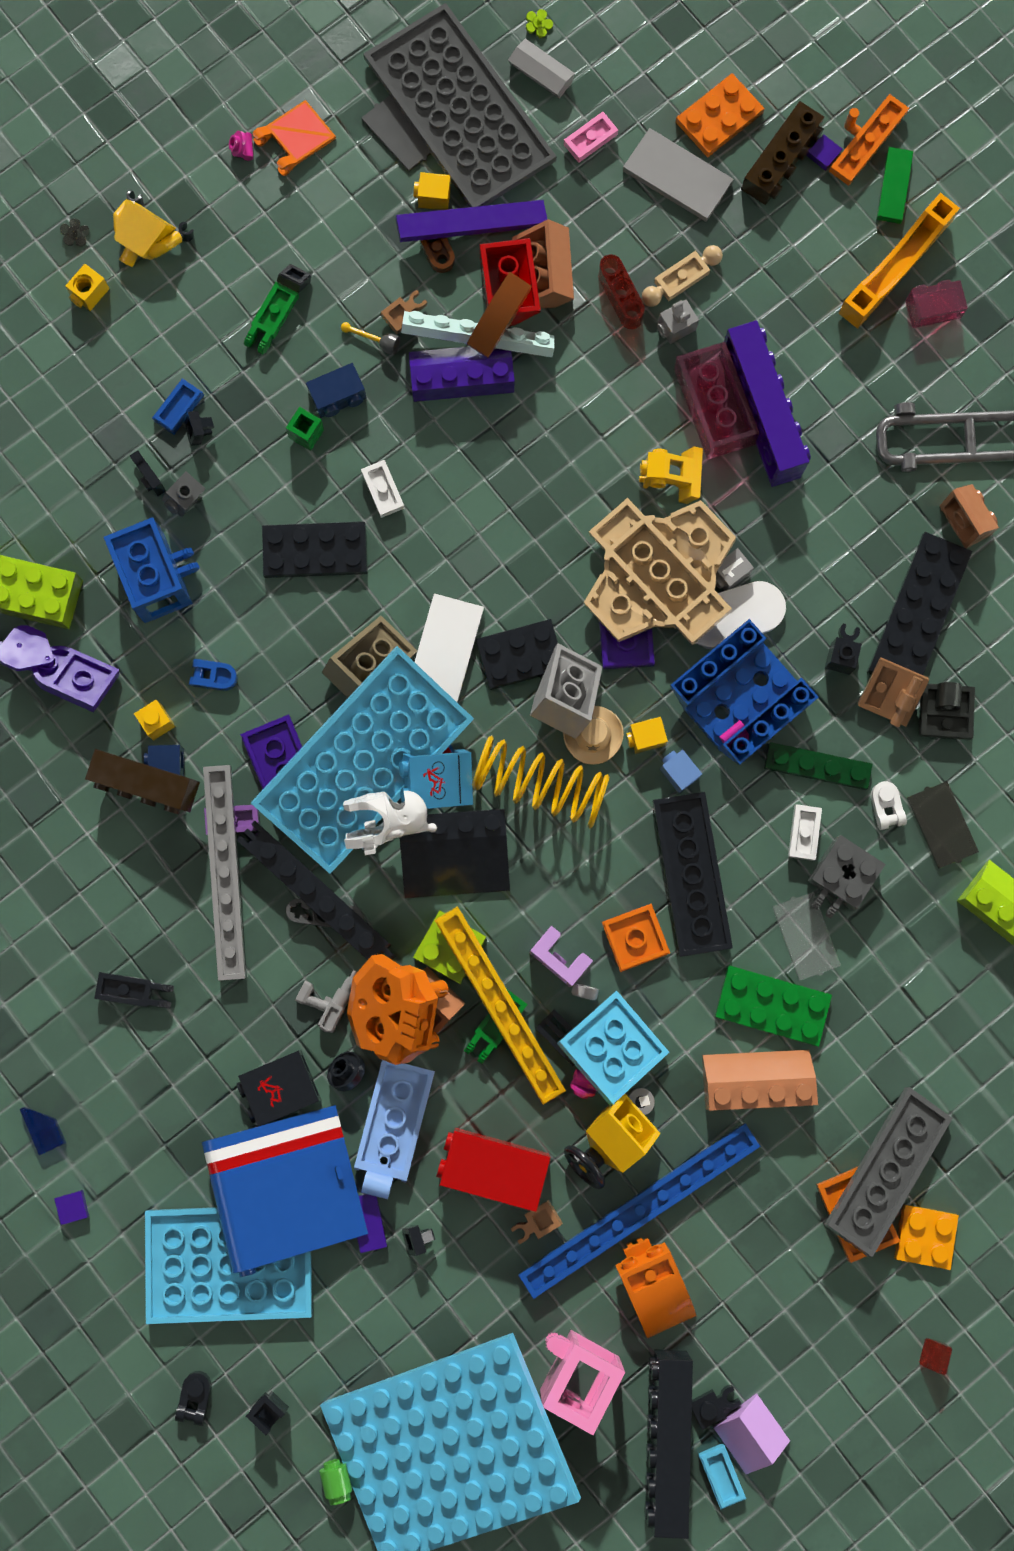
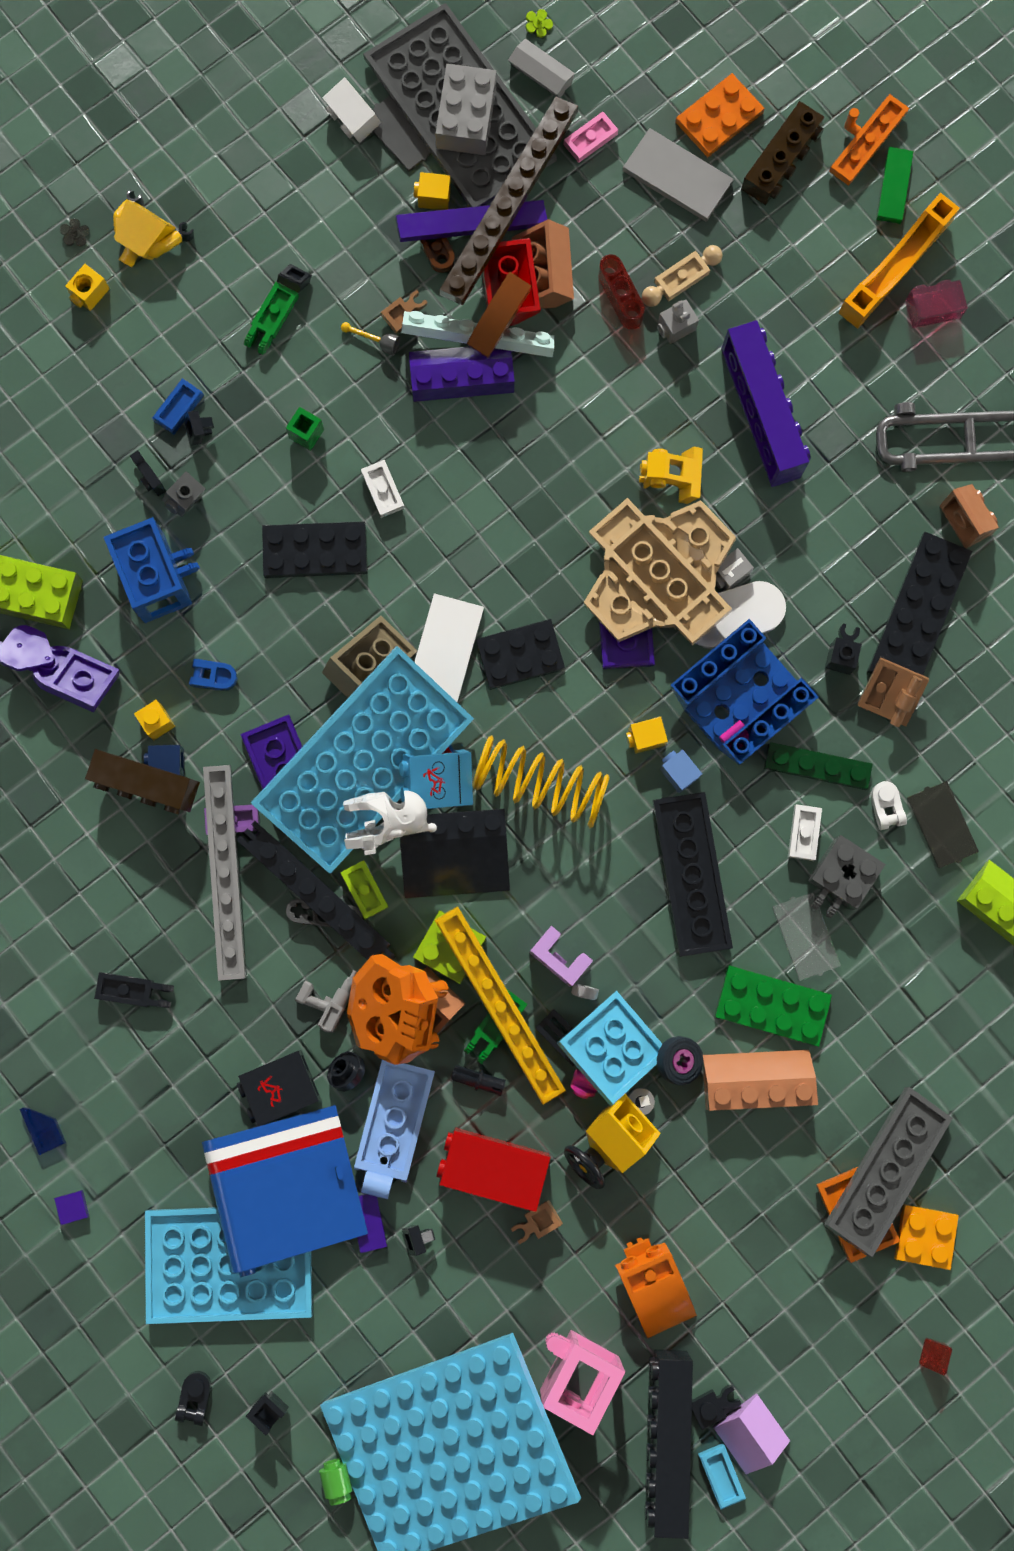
(241, 145): dark pink plate -> none
(298, 133): flag -> none
(336, 391): dark blue brick -> none
(352, 110): none -> white brick
(364, 889): none -> lime plate
(466, 109): none -> light grey brick
(478, 1080): none -> black axle
(508, 201): none -> dark brown plate
(567, 692): light grey slope -> none
(599, 739): tan hat -> none
(635, 937): orange plate -> none
(638, 1210): blue plate -> none
(669, 1055): none -> black bush
(716, 400): clear pink brick -> none
(824, 152): dark purple tile -> none
(947, 711): pearl dark grey plate -> none

